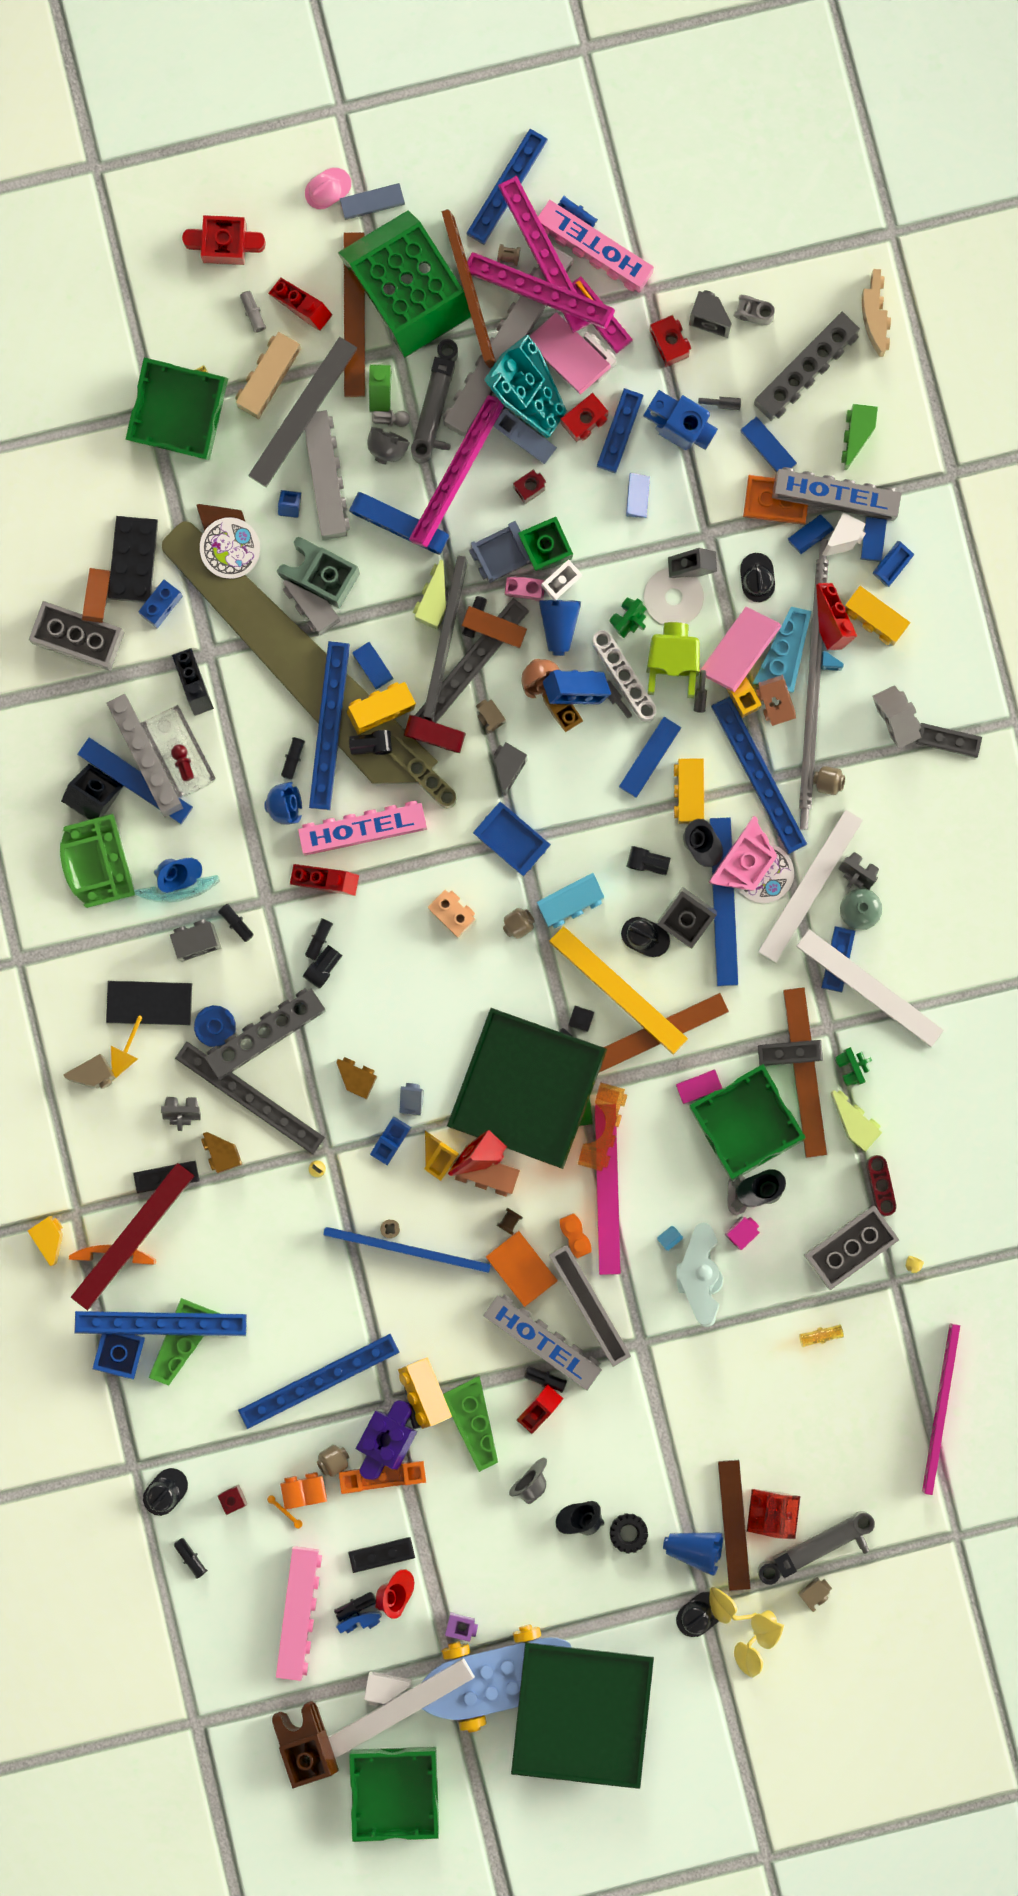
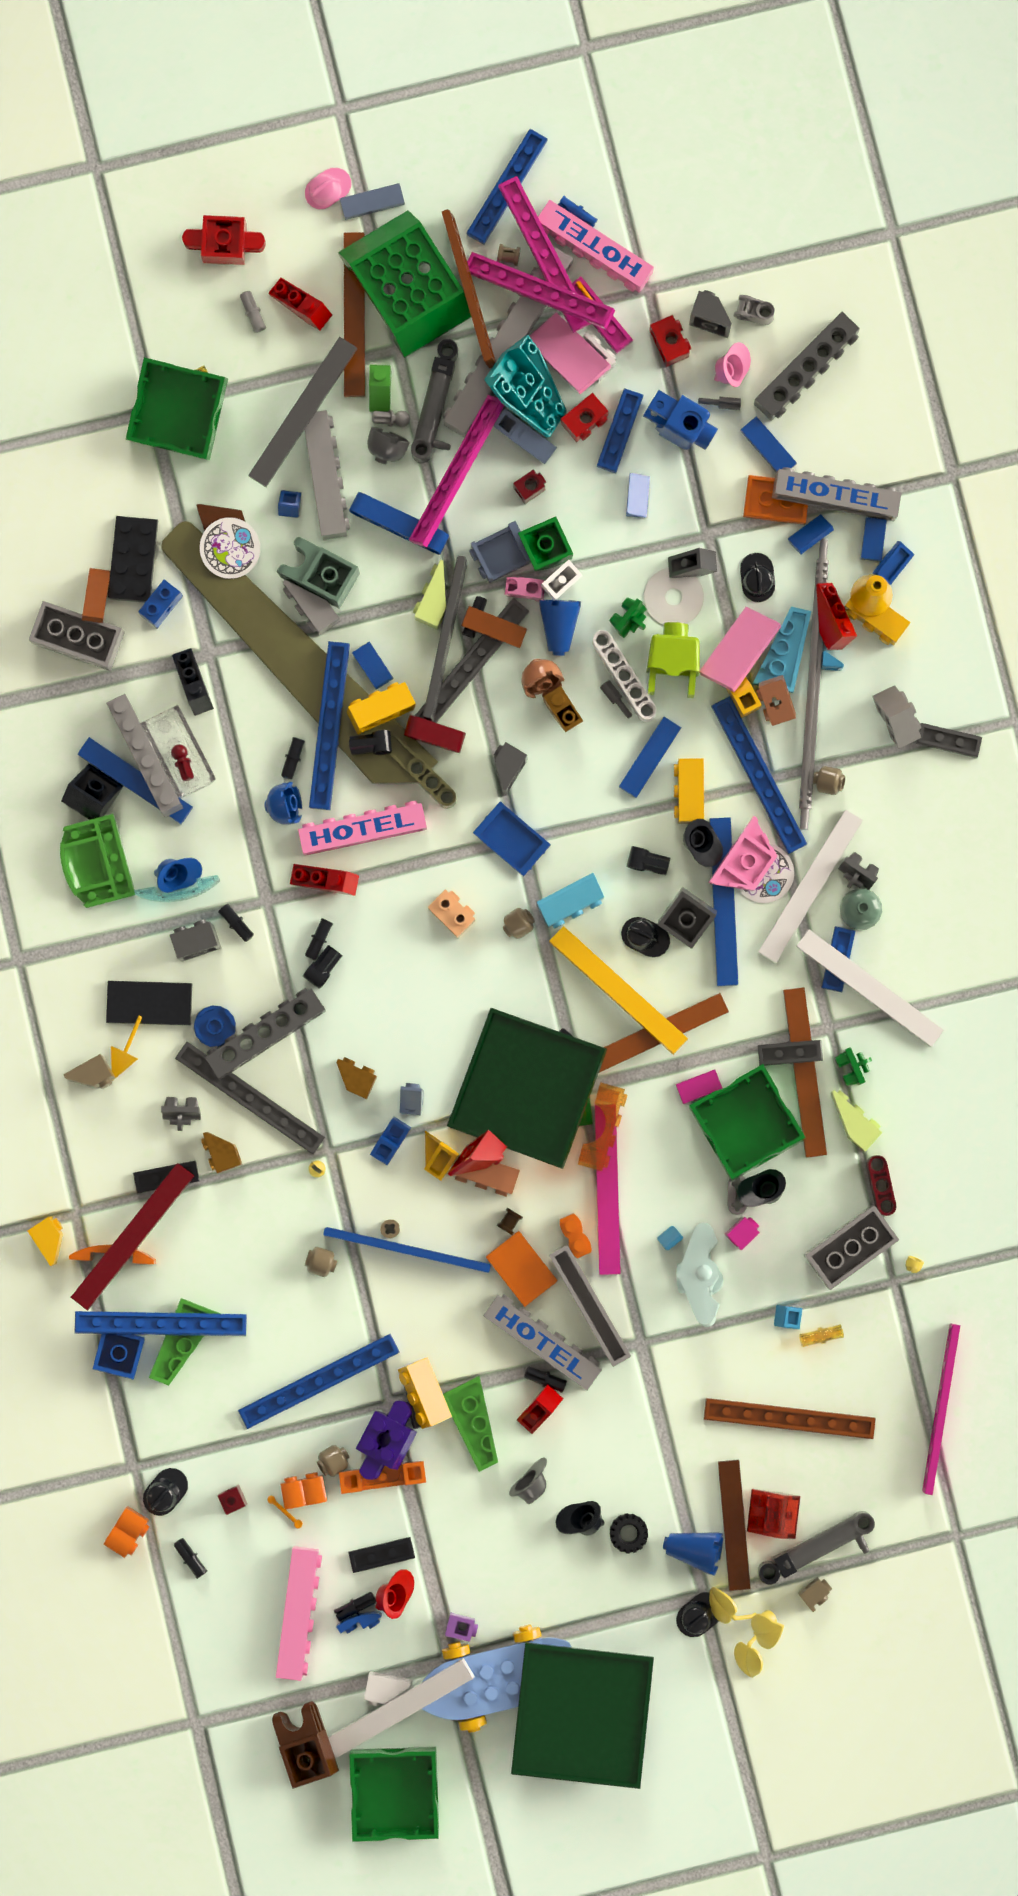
(126, 1532): none -> orange brick
(268, 375): tan brick -> none
(320, 1262): none -> dark tan head
(490, 715): dark tan brick -> none
(576, 687): blue brick -> none
(581, 1018): black plate -> none
(700, 694): dark grey axle -> none
(733, 366): none -> bright pink piece
(788, 1317): none -> dark azure slope
(789, 1418): none -> dark orange tile
(845, 535): white slope -> none
(861, 426): bright green slope -> none
(871, 595): none -> yellow cone
(876, 320): tan slope -> none

